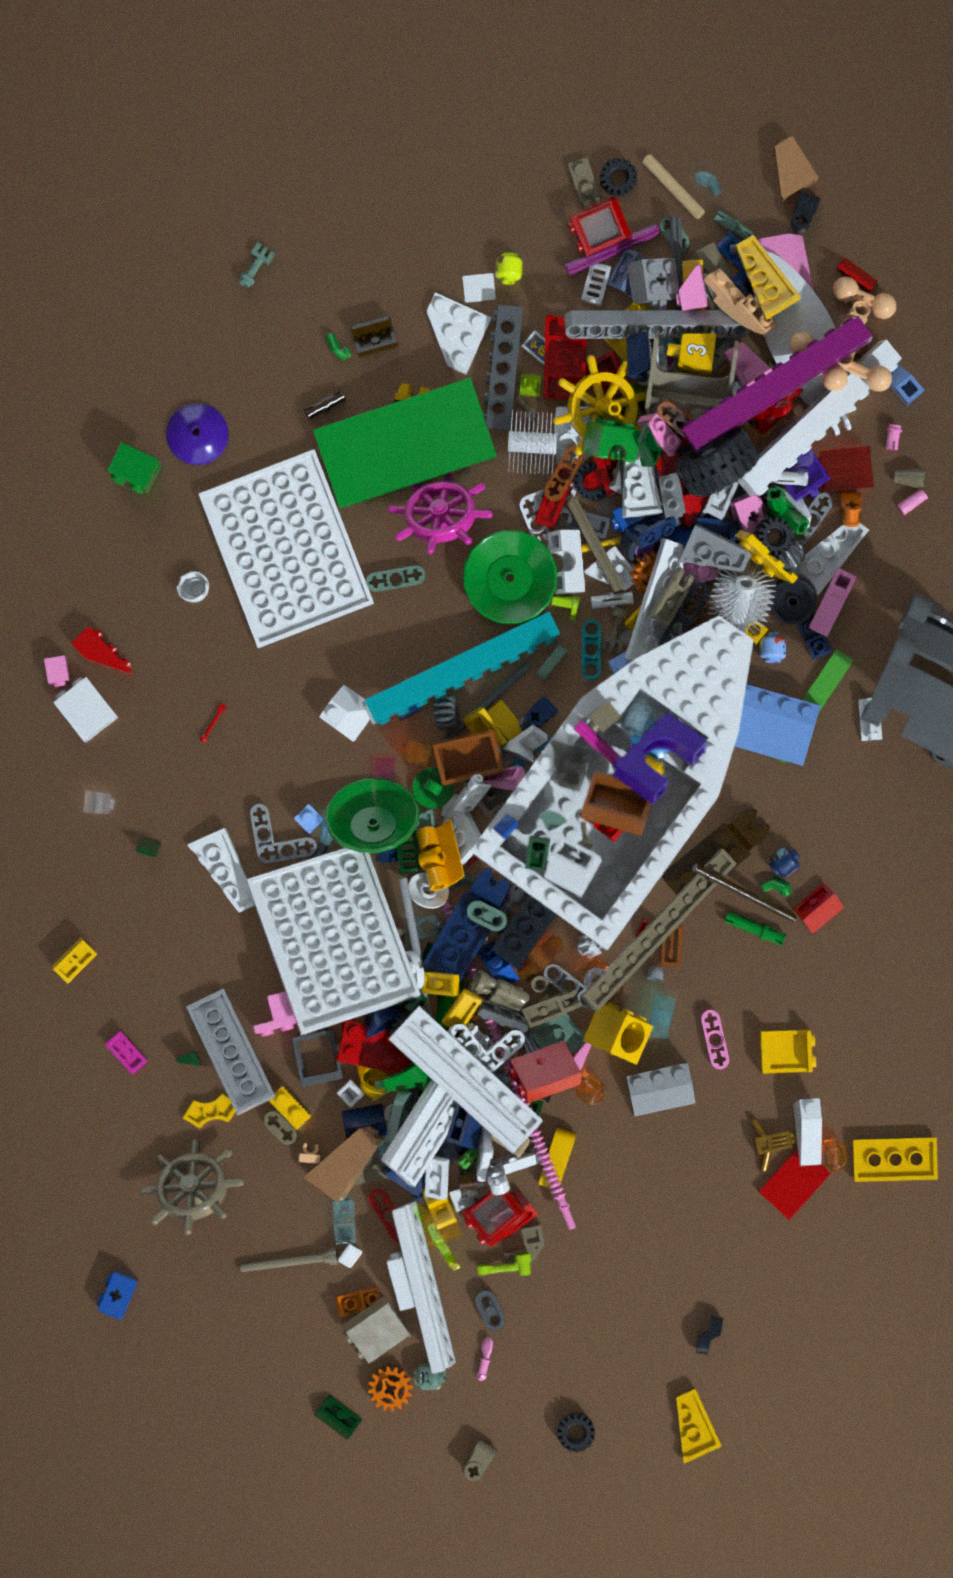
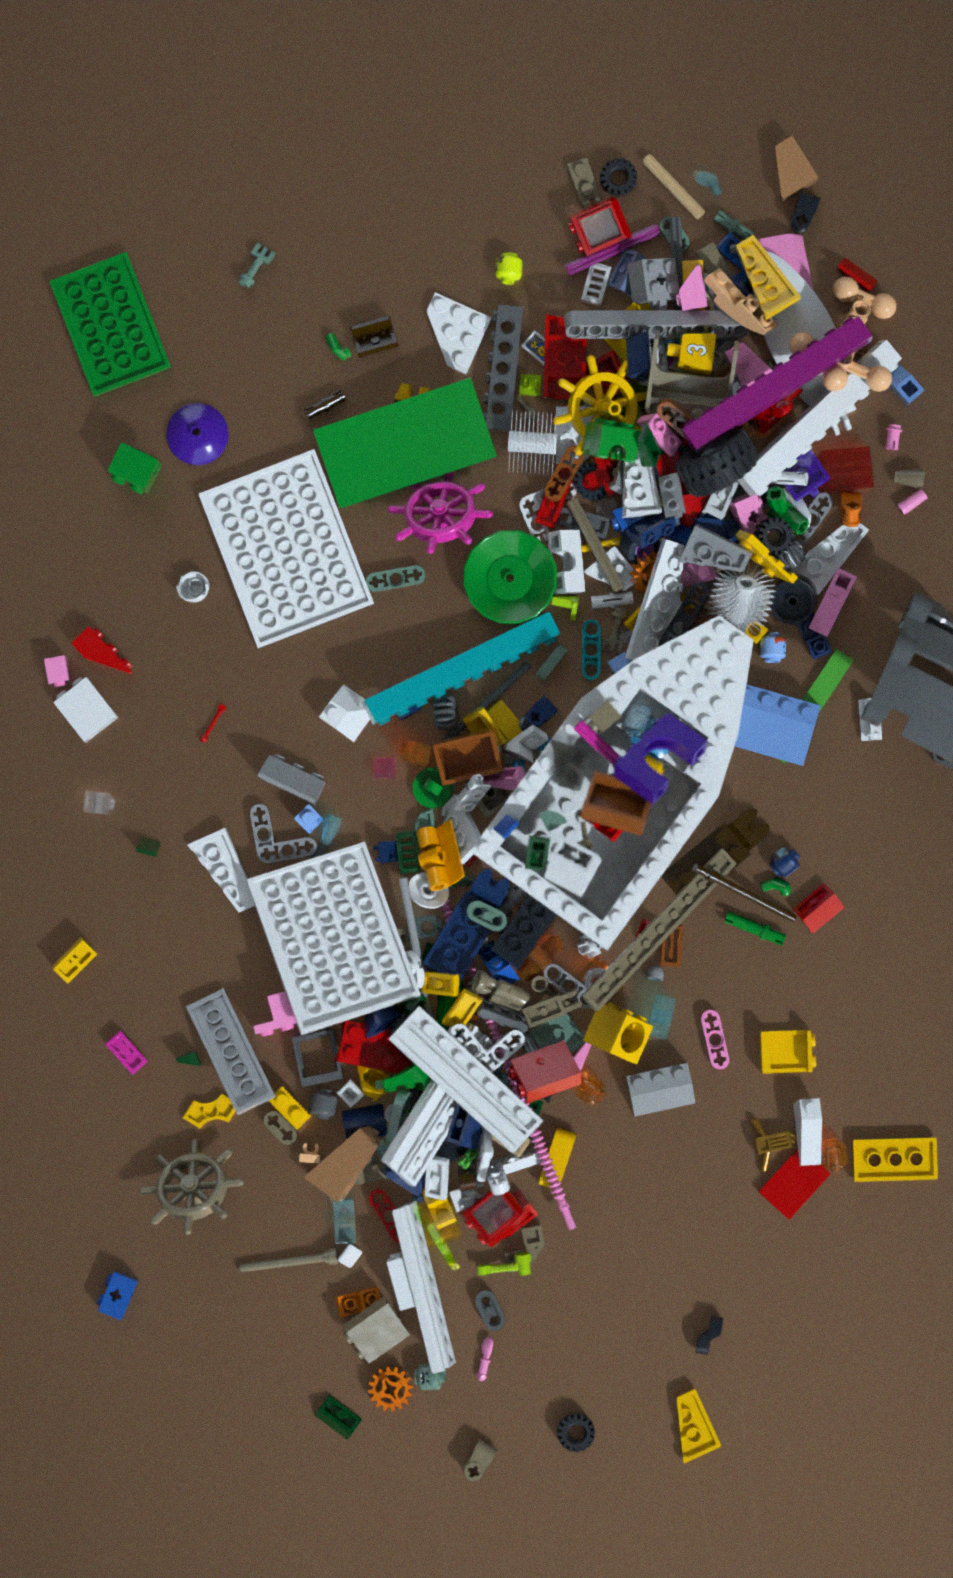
(110, 324): none -> green plate
(292, 778): none -> light grey slope
(323, 1104): none -> dark grey head
(372, 815): green dish -> none
(479, 287): white sticker -> none
(672, 597): dark tan hinge -> none

